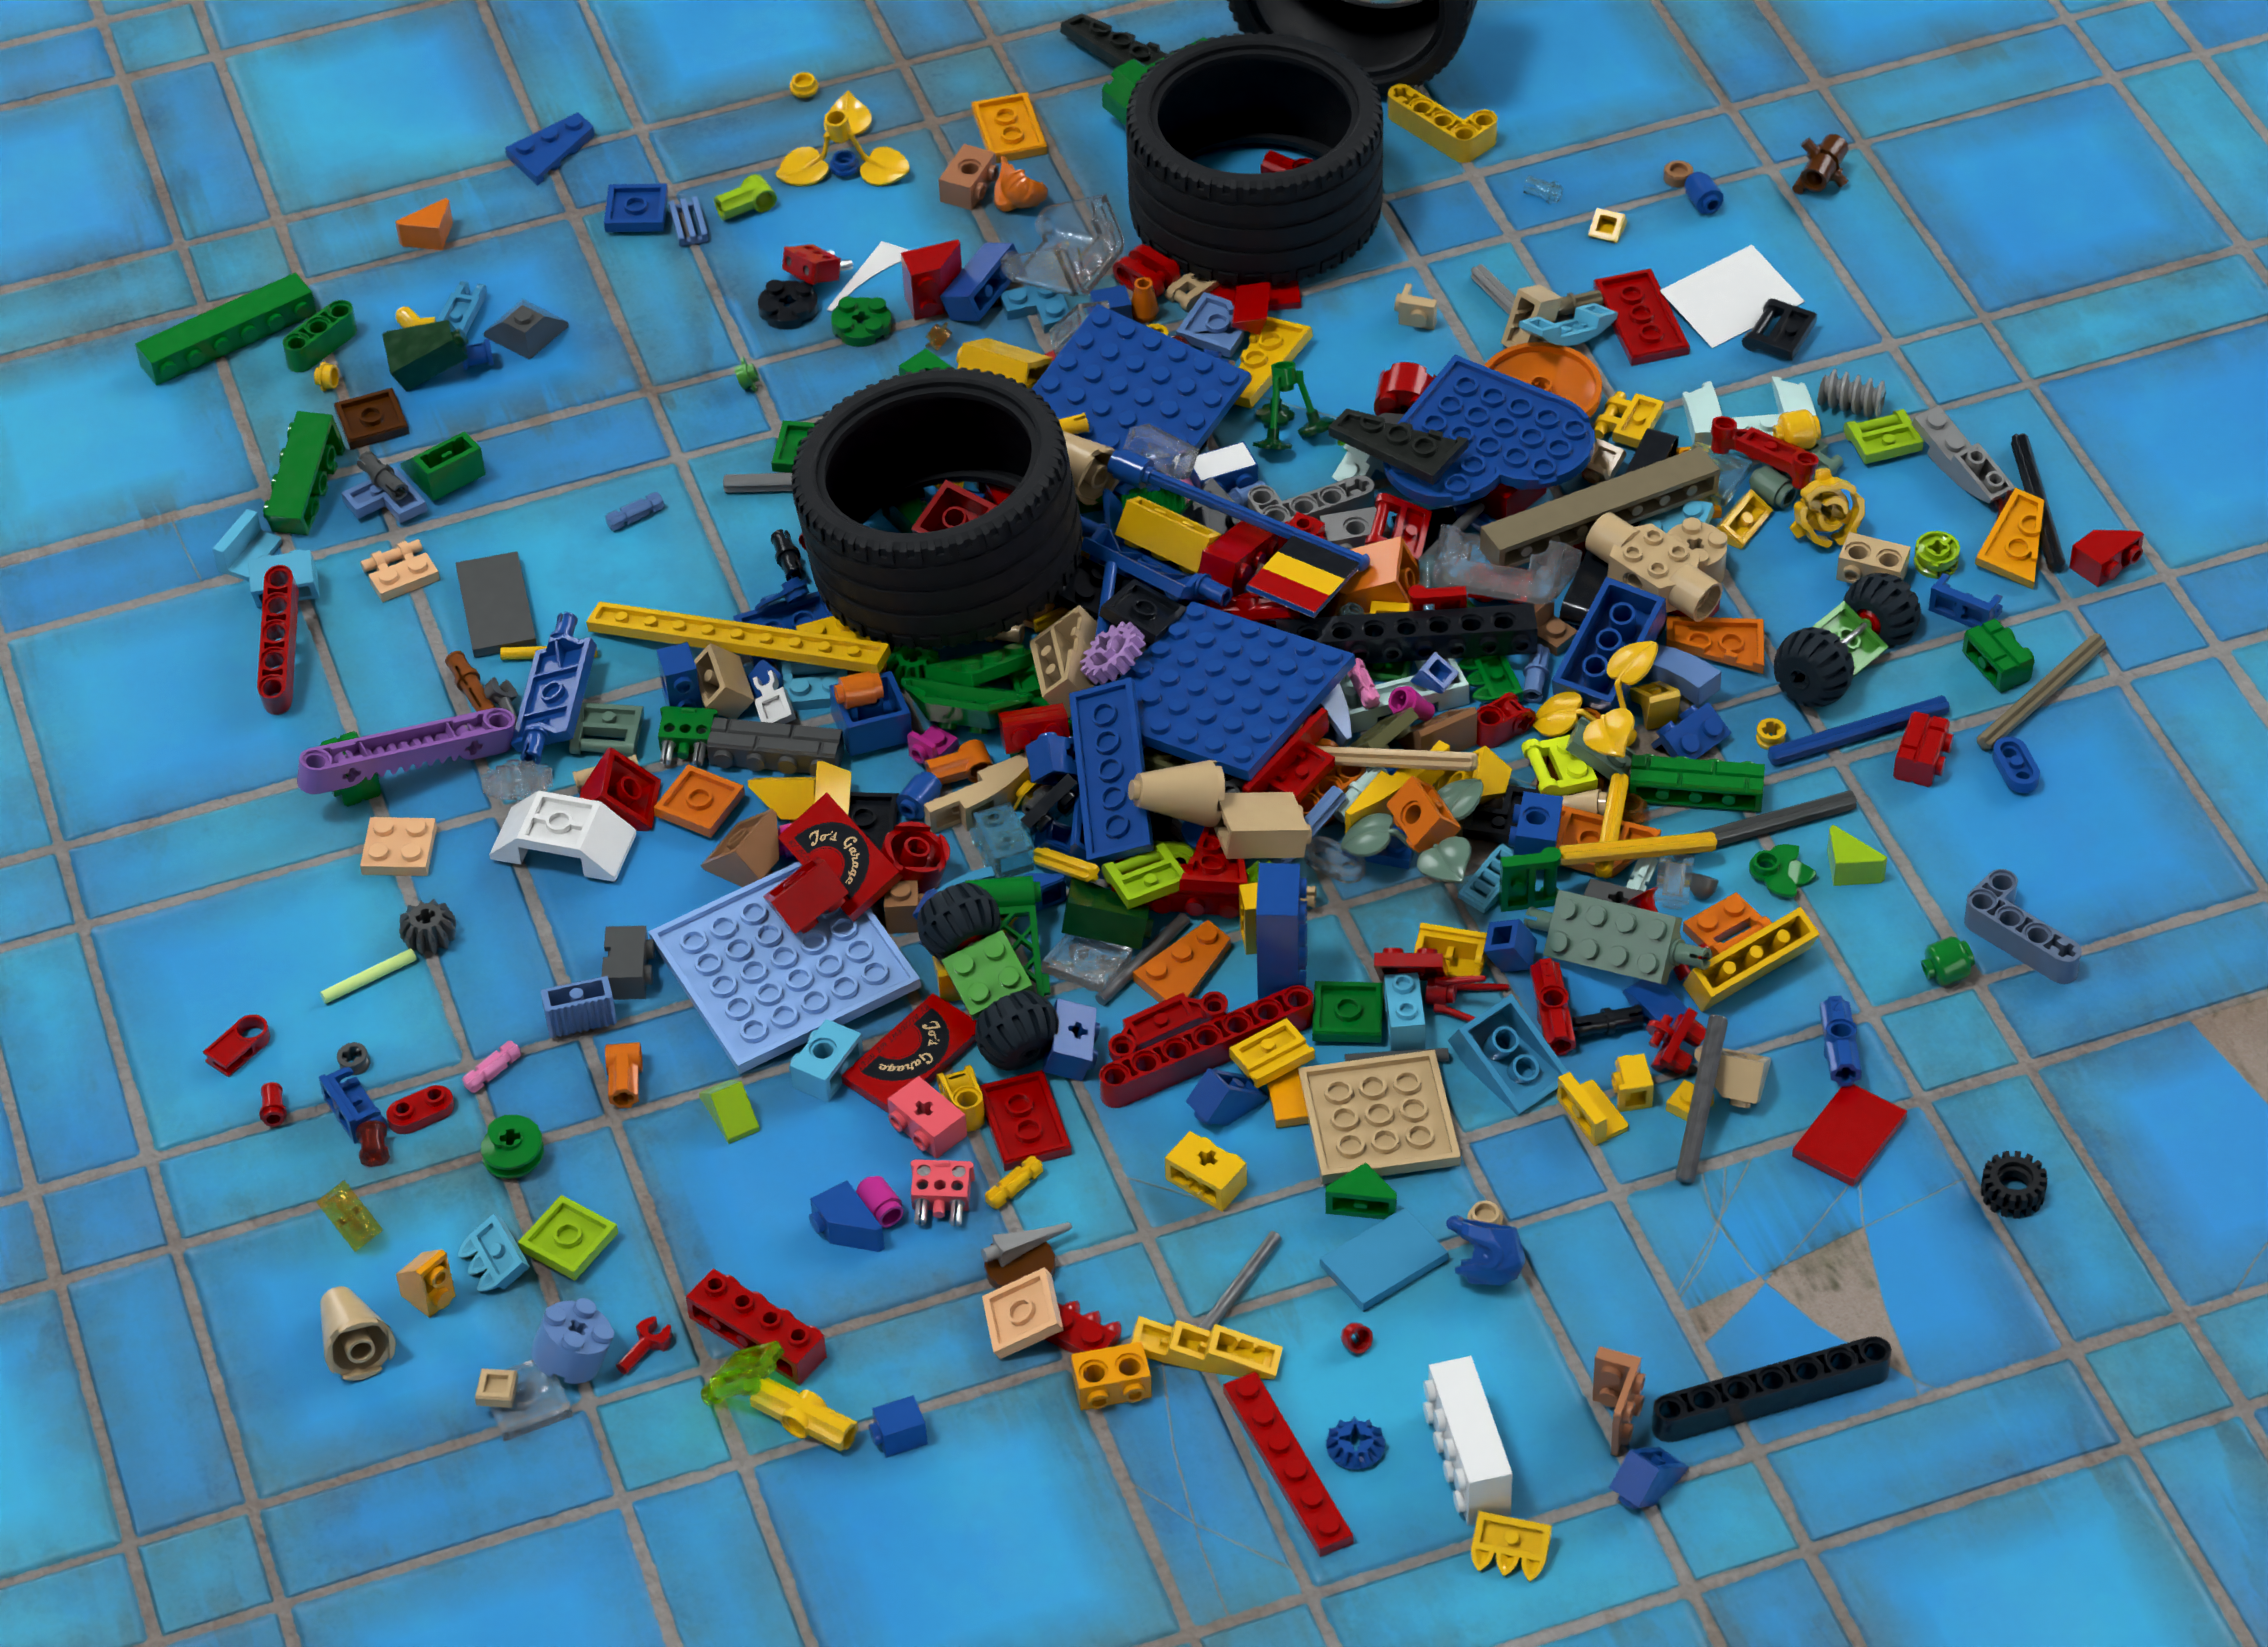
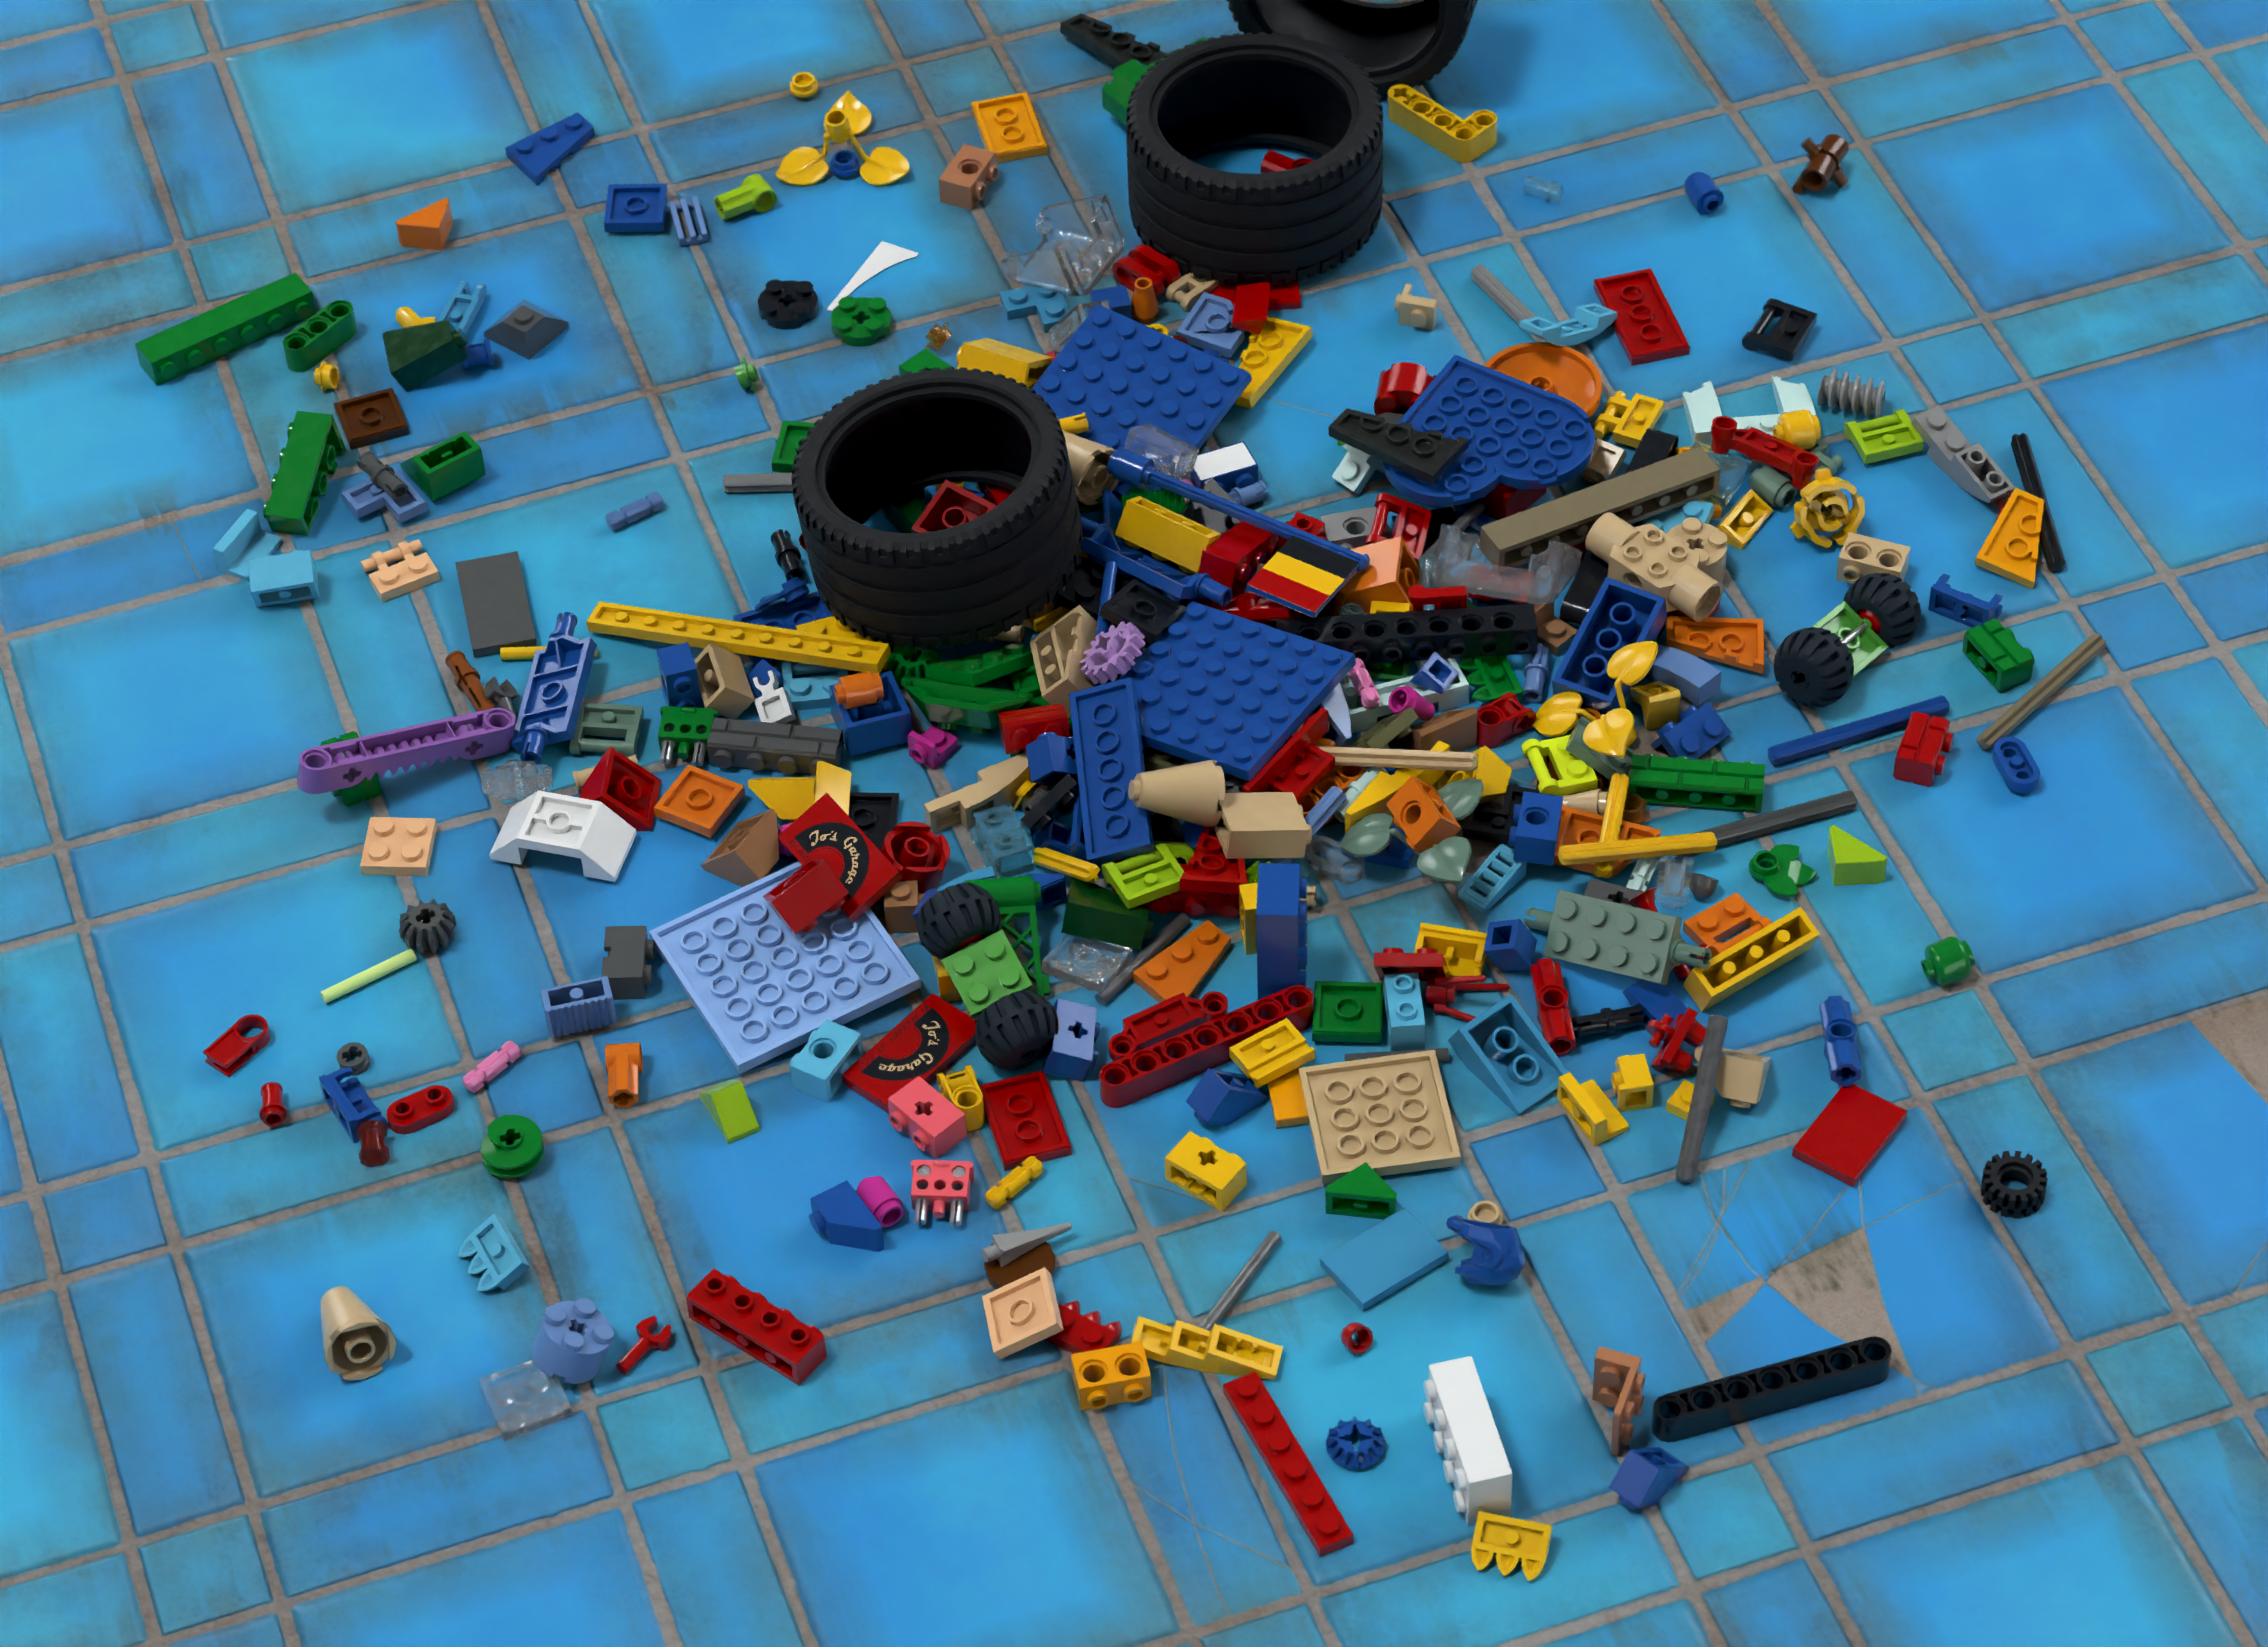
(282, 651): red beam -> none
(349, 1216): clear yellow hips -> none
(427, 1282): light orange slope -> none
(496, 1388): tan tile -> none
(568, 1237): lime plate -> none
(742, 1373): clear neon green plate -> none
(804, 1414): yellow piece -> none
(813, 264): red piece -> none
(898, 1426): blue brick -> none
(920, 790): blue brick -> none
(927, 276): red slope -> none
(964, 764): orange piece -> none
(977, 284): blue brick -> none
(1016, 189): orange hair -> none
(1277, 414): plant -> none
(1334, 498): light grey beam -> none
(1519, 880): green plate -> none
(1530, 303): tan arch -> none
(1572, 301): dark tan axle -> none
(1607, 225): yellow slope -> none
(1676, 173): medium nougat tile -> none
(1729, 295): white sticker -> none
(1768, 726): yellow bush -> none
(1936, 553): lime wheel -> none
(1995, 918): sand blue beam -> none
(2105, 553): red slope -> none

